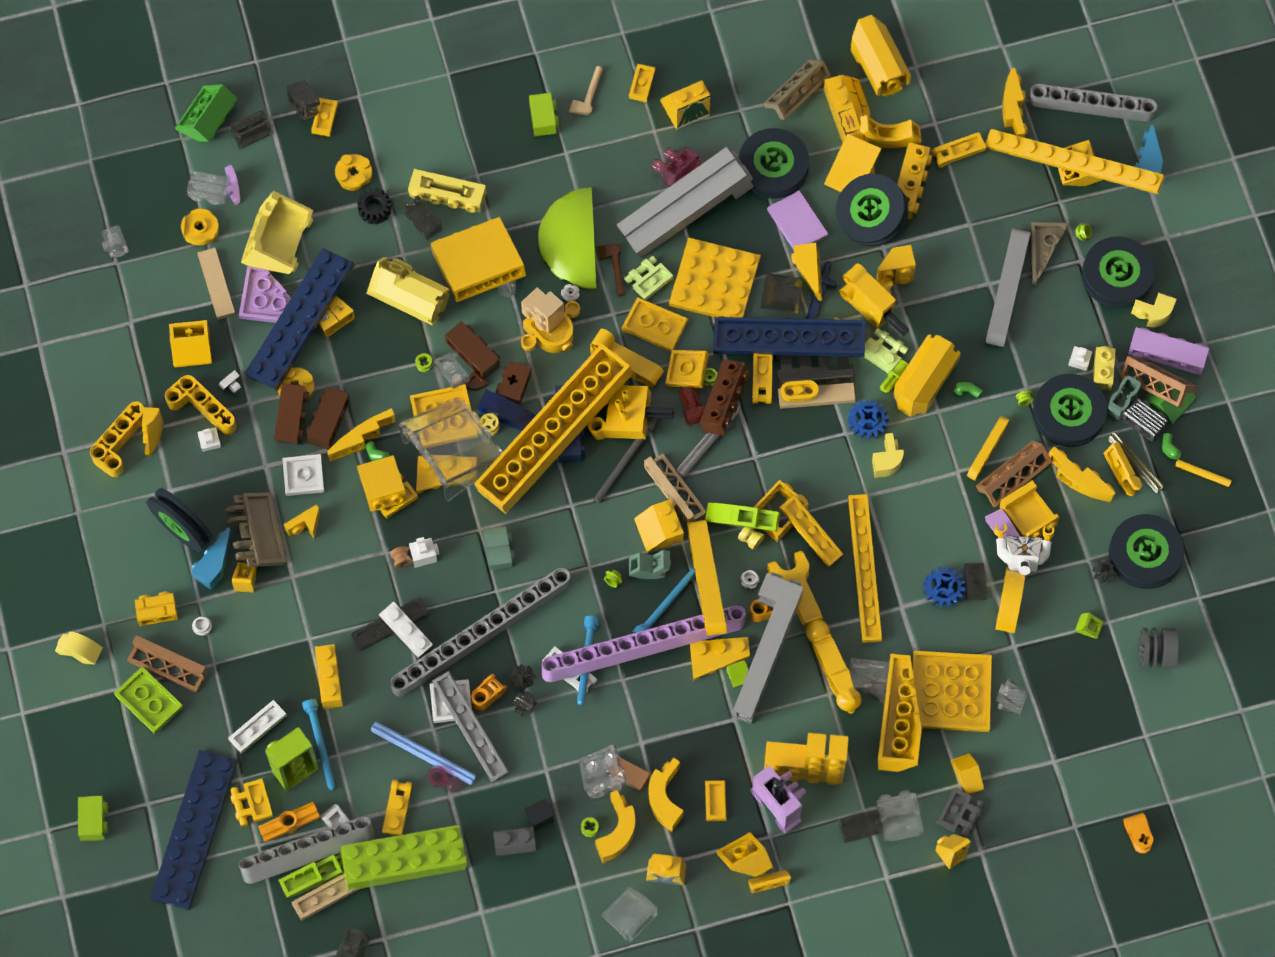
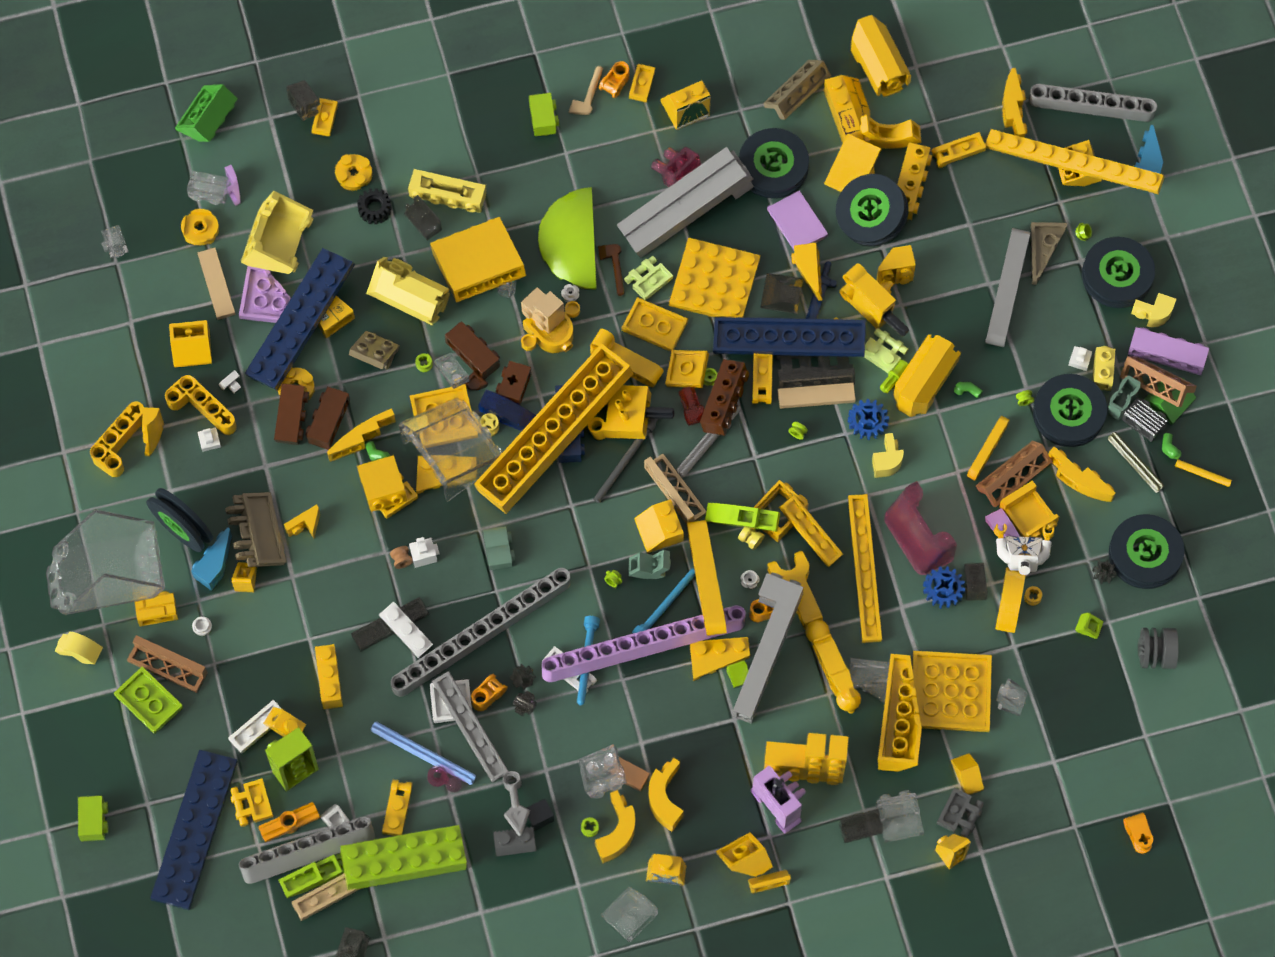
(105, 564): none -> clear windscreen
(251, 129): clear smoke hinge -> none
(283, 723): none -> yellow torso
(303, 475): white plate -> none
(311, 708): dark azure piece -> none
(374, 350): none -> dark tan plate
(517, 814): none -> light grey piece
(615, 82): none -> light orange piece
(715, 800): yellow tile -> none
(798, 389): yellow plate -> none
(798, 430): none -> lime bush
(914, 536): none -> clear pink windscreen
(1032, 602): none -> yellow bush
(1122, 469): yellow hinge -> none

